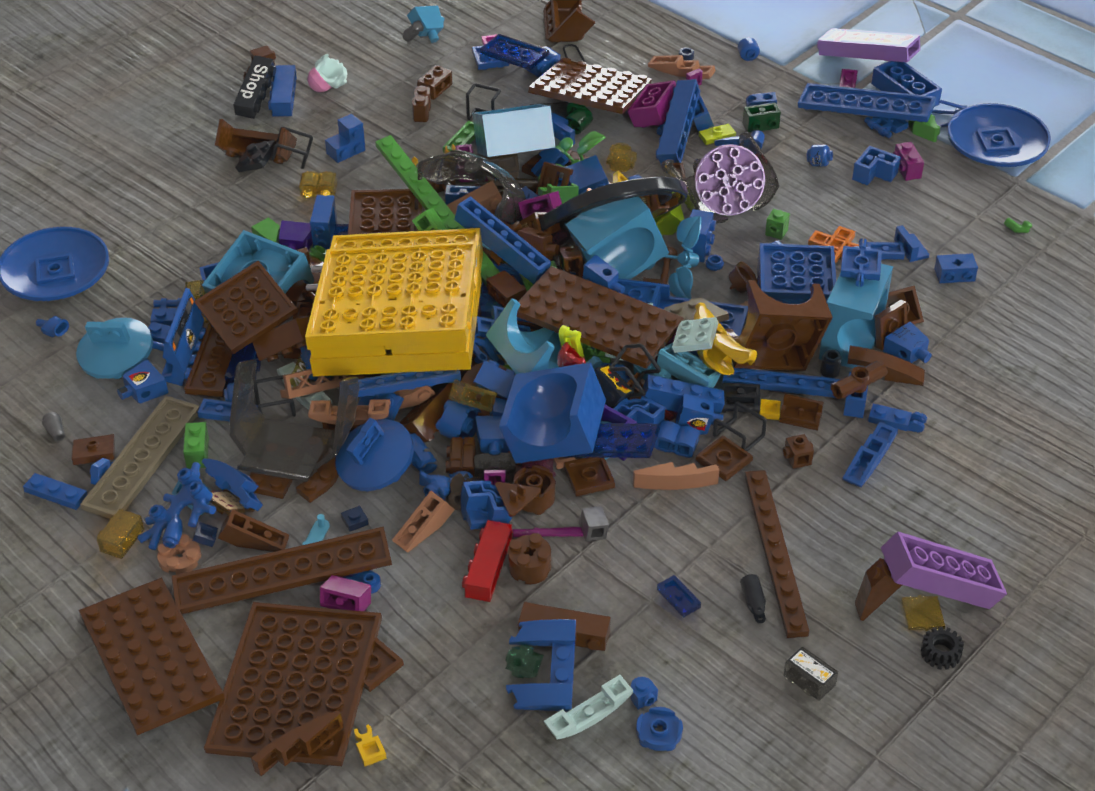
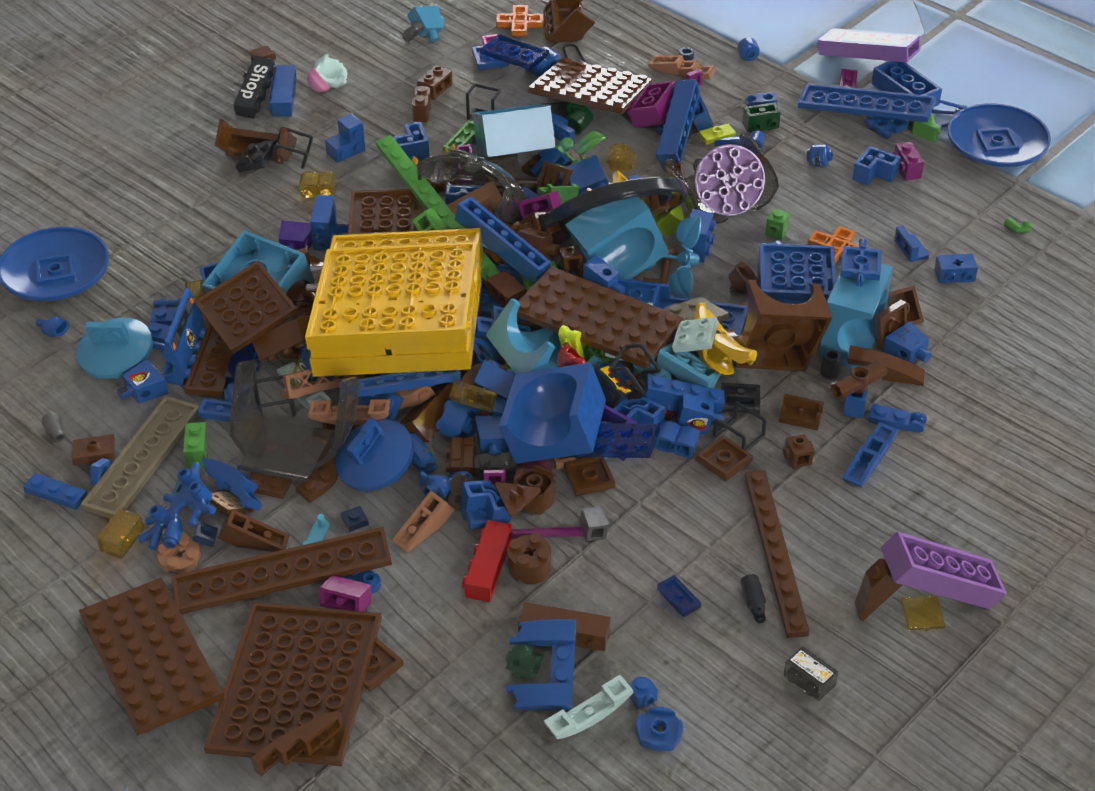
(267, 229): bright green slope -> none
(318, 252): bright green plate -> none
(369, 747): yellow plate -> none
(414, 141): none -> blue brick
(519, 20): none -> orange plate
(669, 477): nougat slope -> none
(714, 262): blue plate -> none
(770, 409): yellow plate -> none
(783, 381): blue plate -> none
(890, 250): blue plate -> none
(938, 657): black tyre -> none

